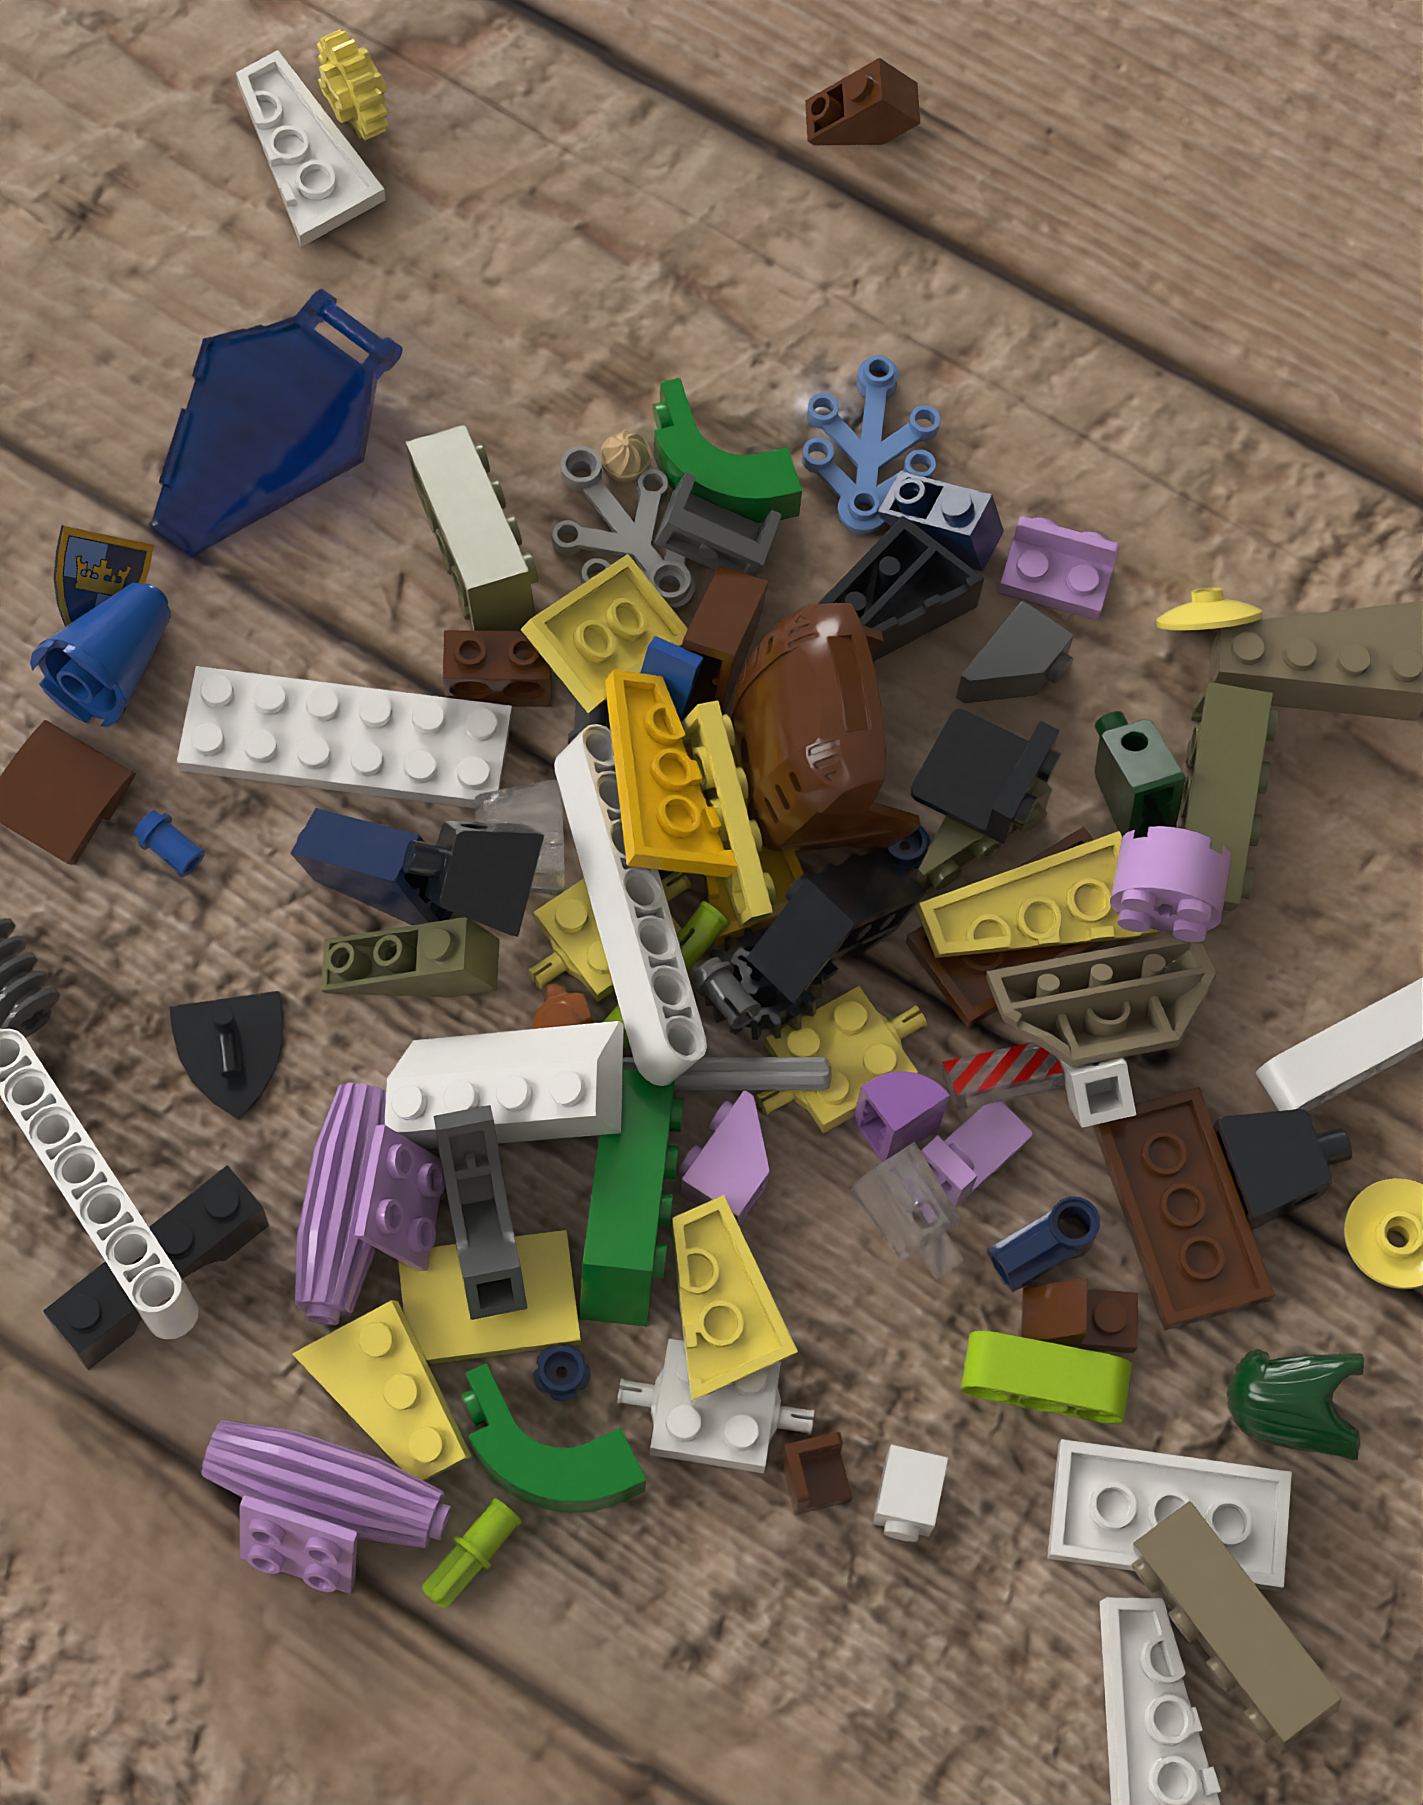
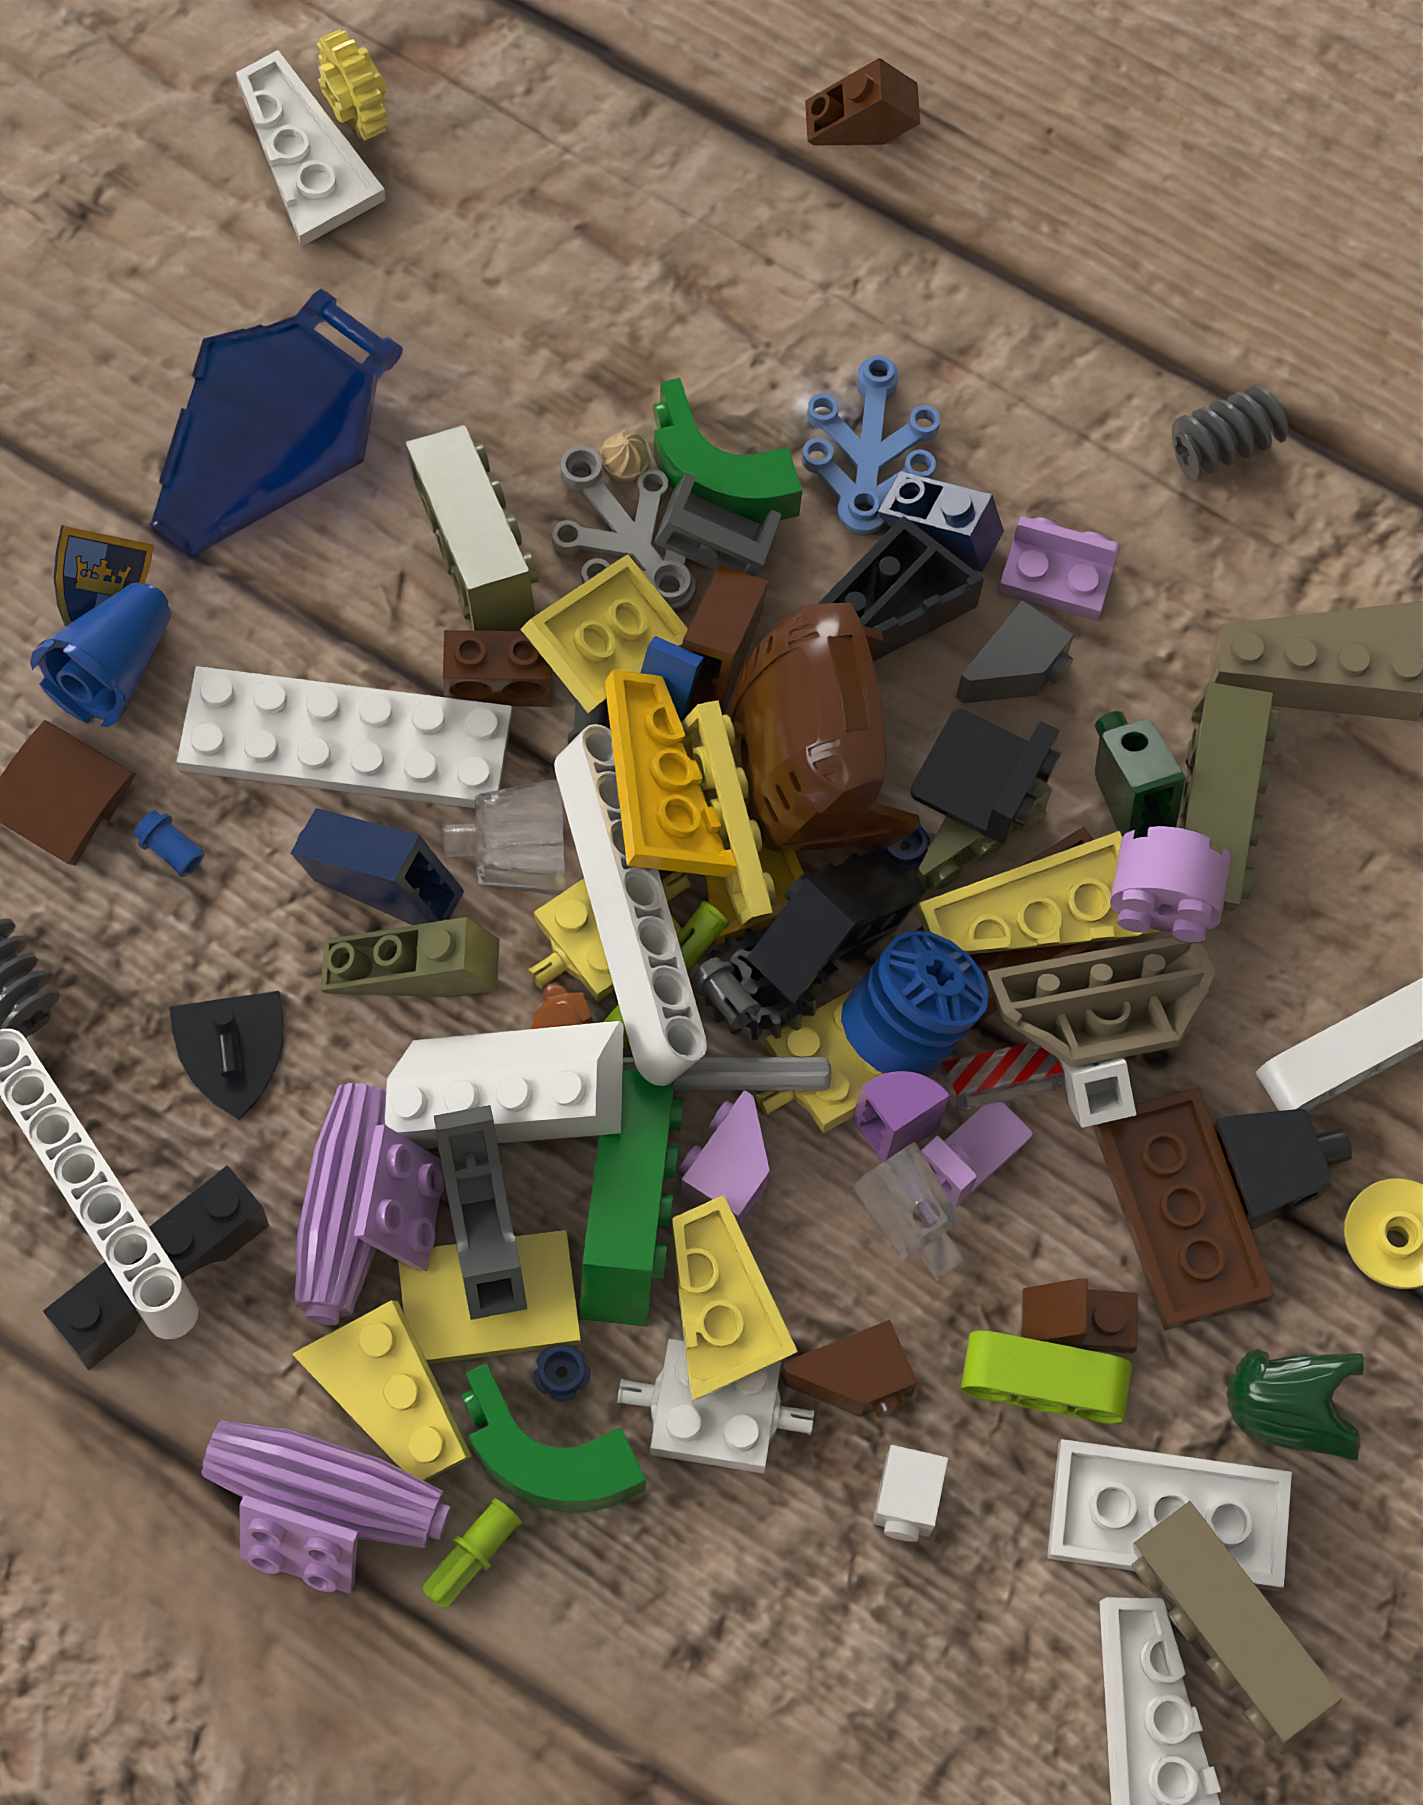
(479, 870): black torso -> none
(815, 1473): reddish brown panel -> none
(856, 1373): none -> reddish brown slope
(914, 1004): none -> blue wheel
(1041, 1244): dark blue piece -> none
(1208, 611): light yellow dish -> none
(1226, 428): none -> dark grey piece

